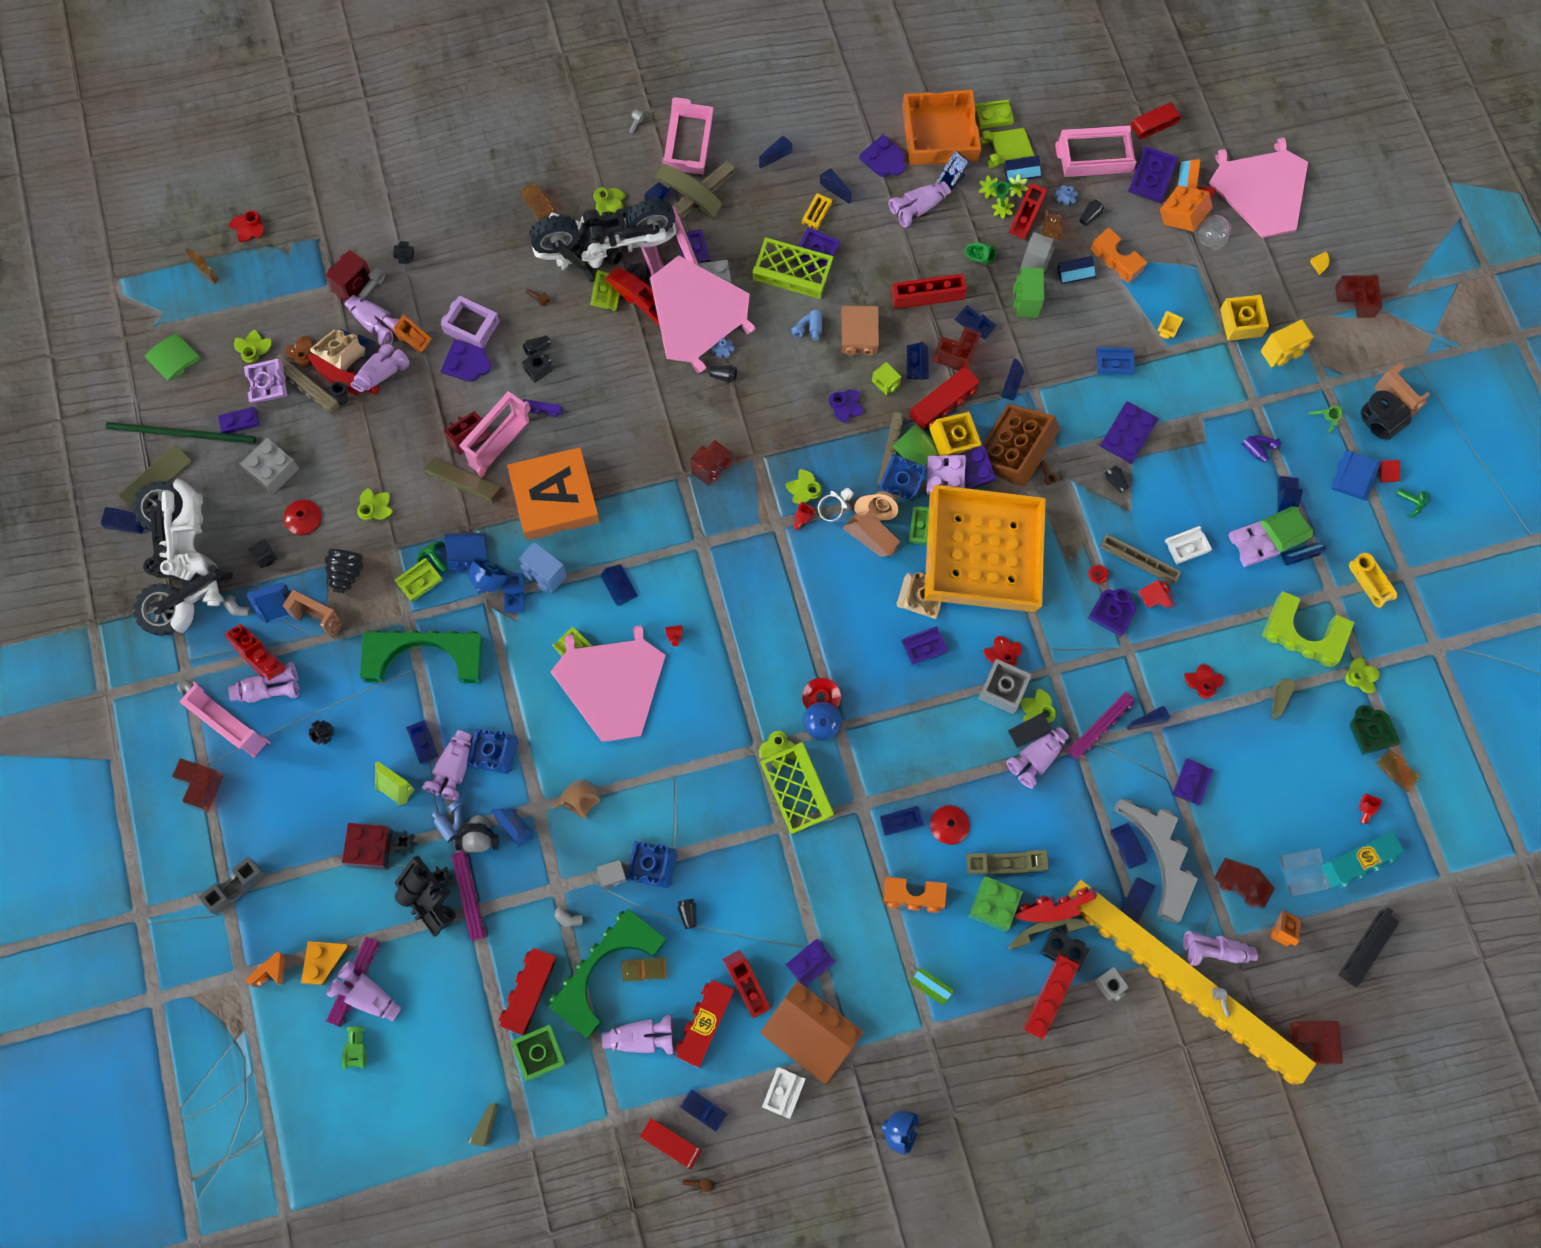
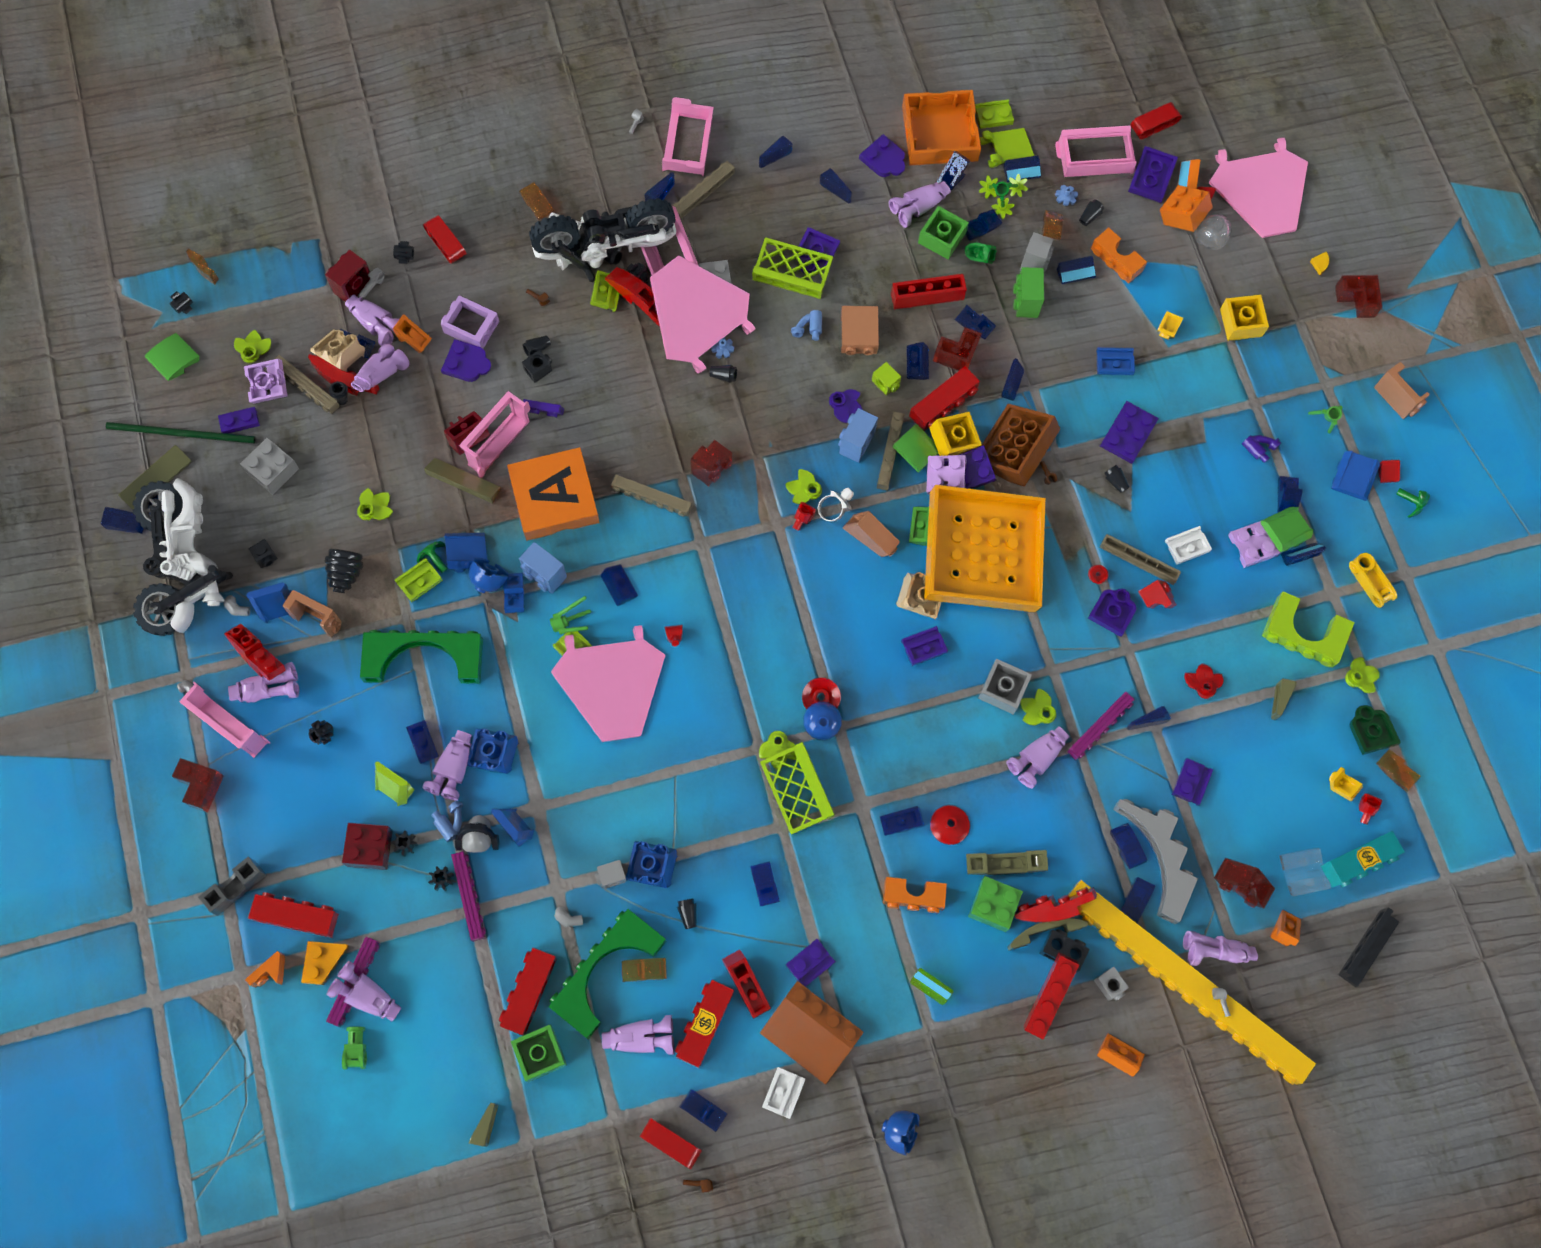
(181, 302): none -> black gear
(246, 227): red plate -> none
(293, 915): none -> red brick
(300, 351): dark orange plate -> none
(307, 523): red dish -> none
(421, 891): black plate -> none
(444, 239): none -> red beam
(560, 622): none -> bright green plant
(579, 797): medium nougat piece -> none
(610, 202): lime plate -> none
(651, 496): none -> dark tan piece
(690, 188): olive slope -> none
(698, 246): dark purple plate -> none
(764, 883): none -> clear blue slope
(811, 223): yellow tile -> none
(857, 435): none -> medium blue brick
(881, 505): light nougat piece -> none
(902, 477): blue slope -> none
(943, 232): none -> bright green brick
(983, 224): none -> clear blue slope
(1003, 650): red plate -> none
(1028, 211): red slope -> none
(1030, 730): black tile -> none
(1120, 1055): none -> orange slope
(1287, 344): yellow brick -> none
(1323, 1037): clear red brick -> none
(1344, 784): none -> yellow bracket
(1385, 419): black piece -> none

